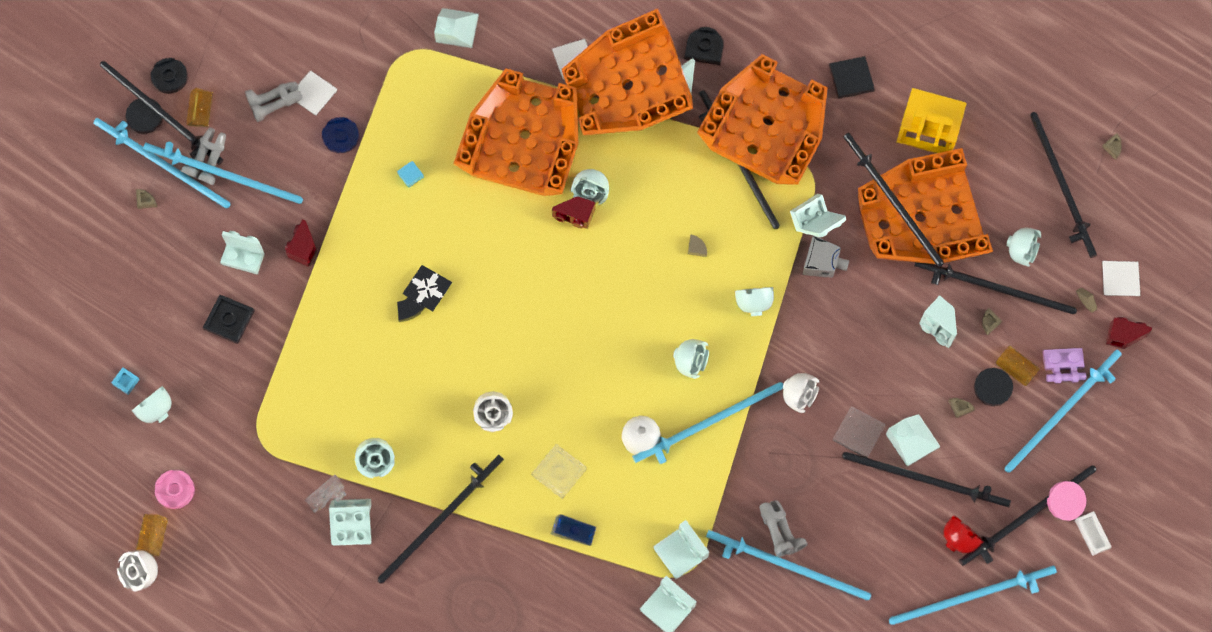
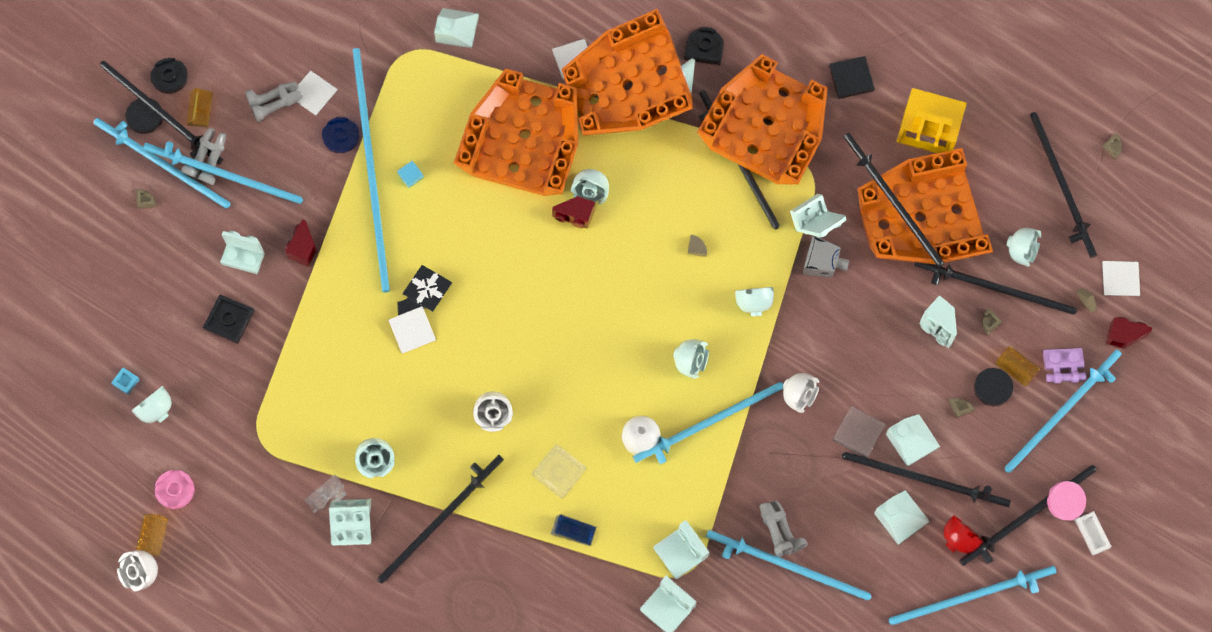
(371, 171): none -> medium azure piece
(412, 330): none -> white sticker
(901, 516): none -> light aqua slope

